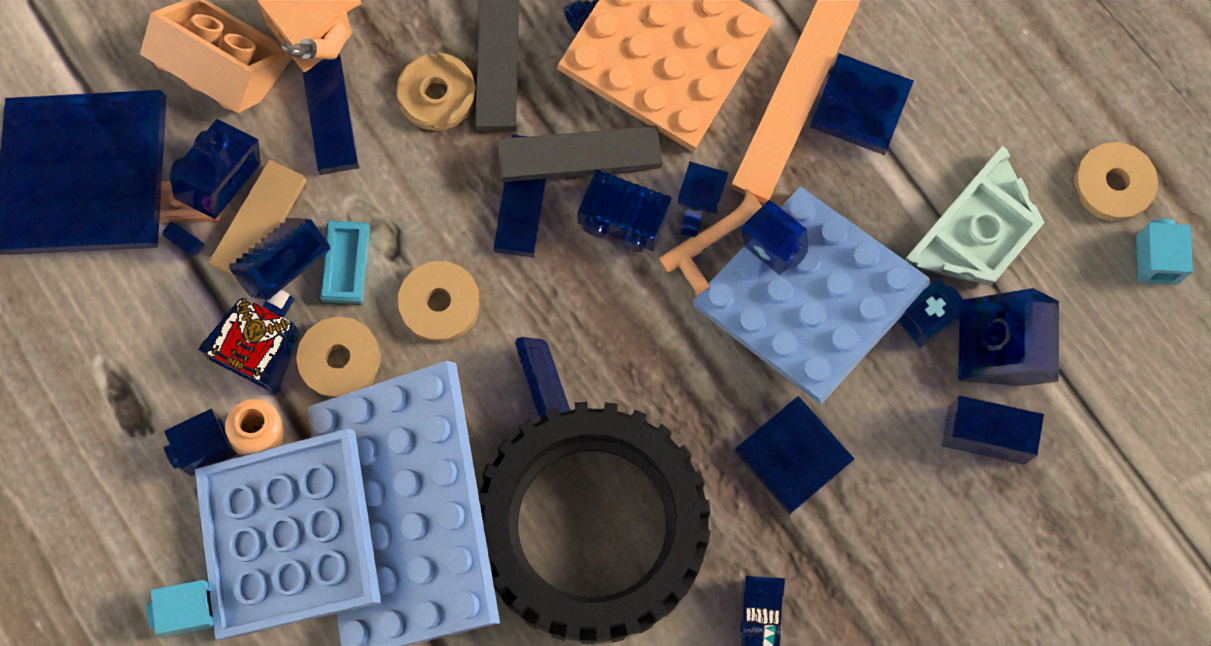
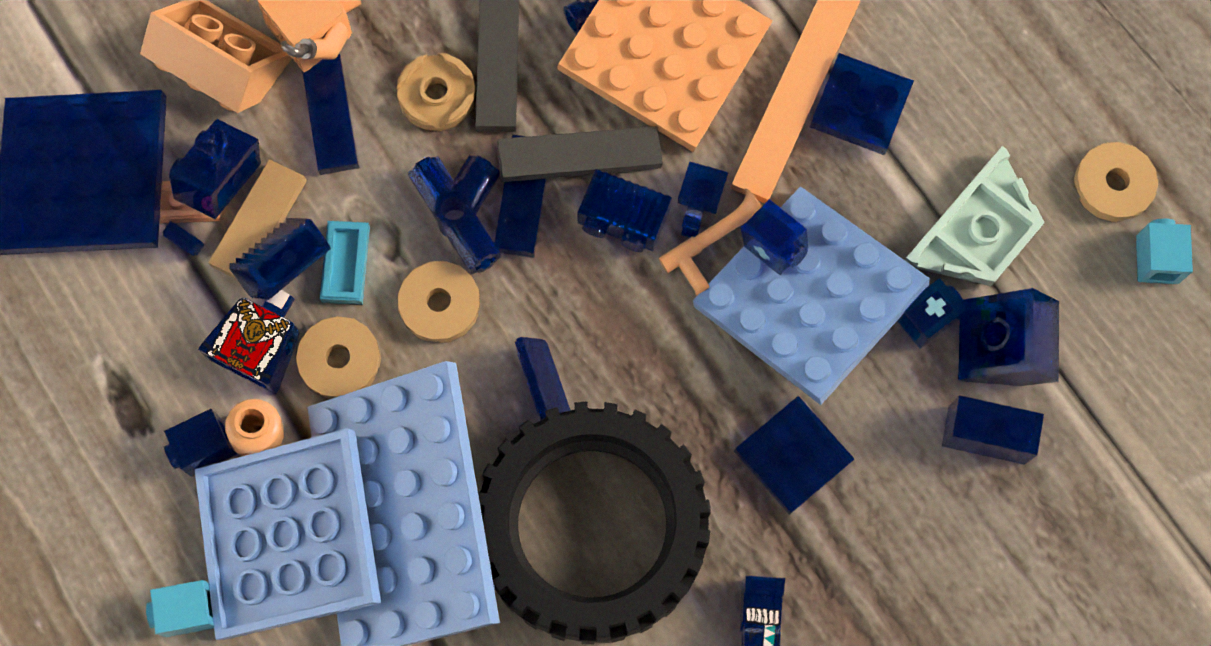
(464, 194): none -> clear blue piece

